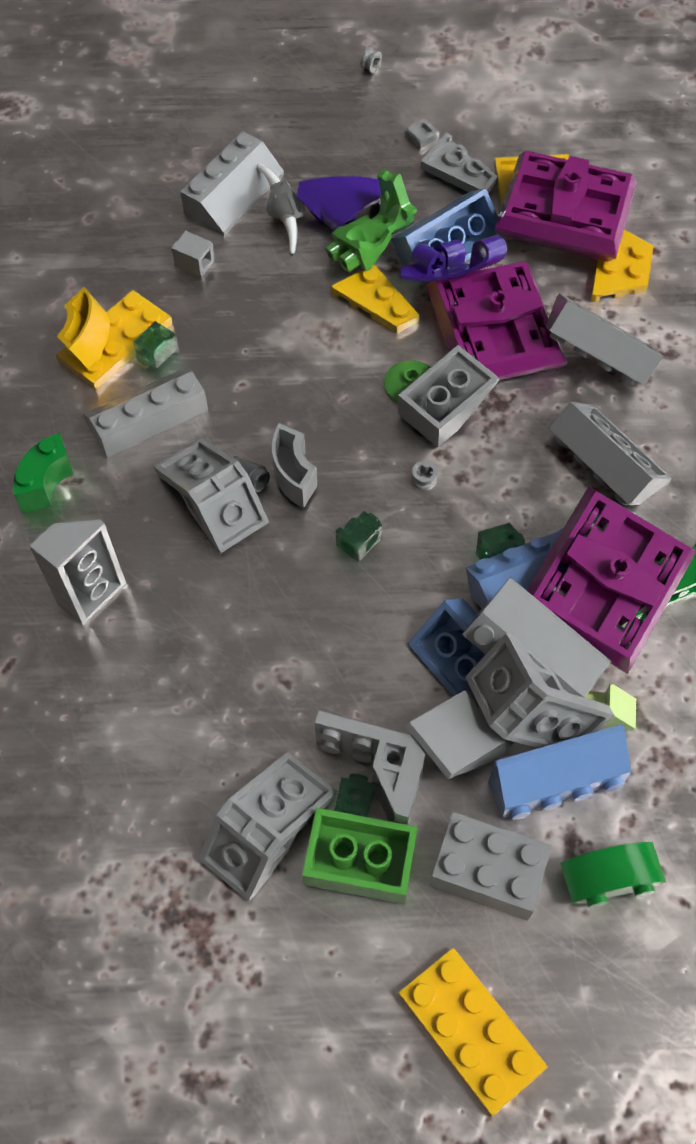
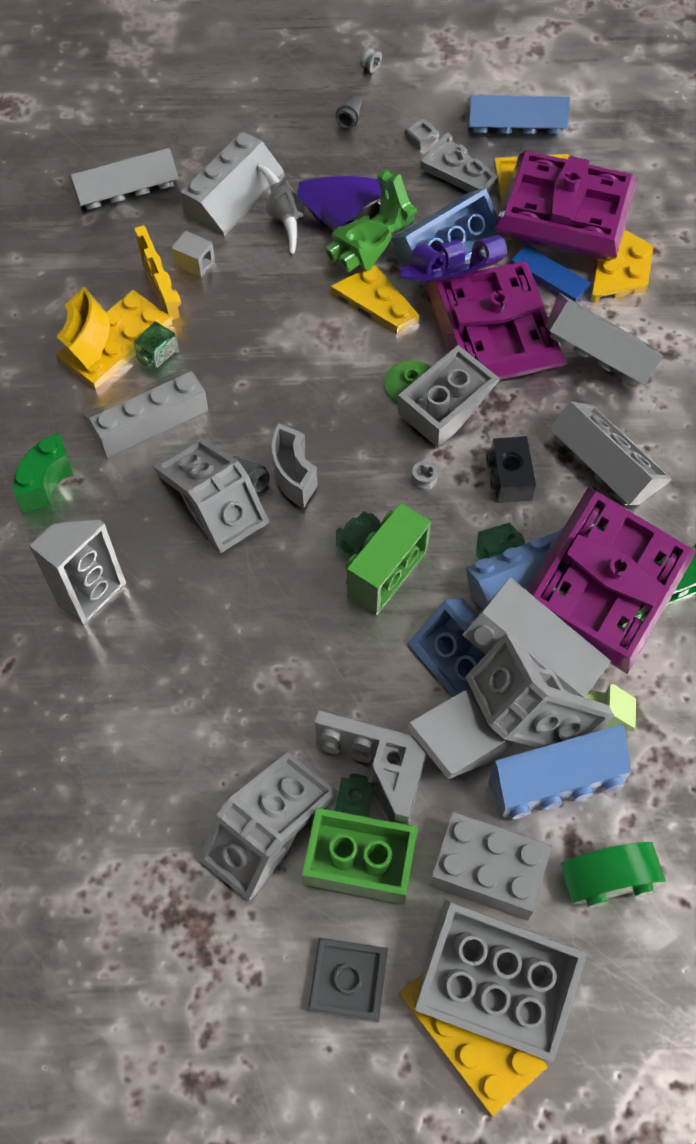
(124, 177): none -> light grey slope
(159, 279): none -> yellow wing
(348, 113): none -> dark grey cone
(348, 980): none -> dark grey tile
(387, 558): none -> bright green brick
(499, 980): none -> light grey slope
(515, 455): none -> black brick
(518, 113): none -> medium blue slope
(552, 275): none -> blue tile

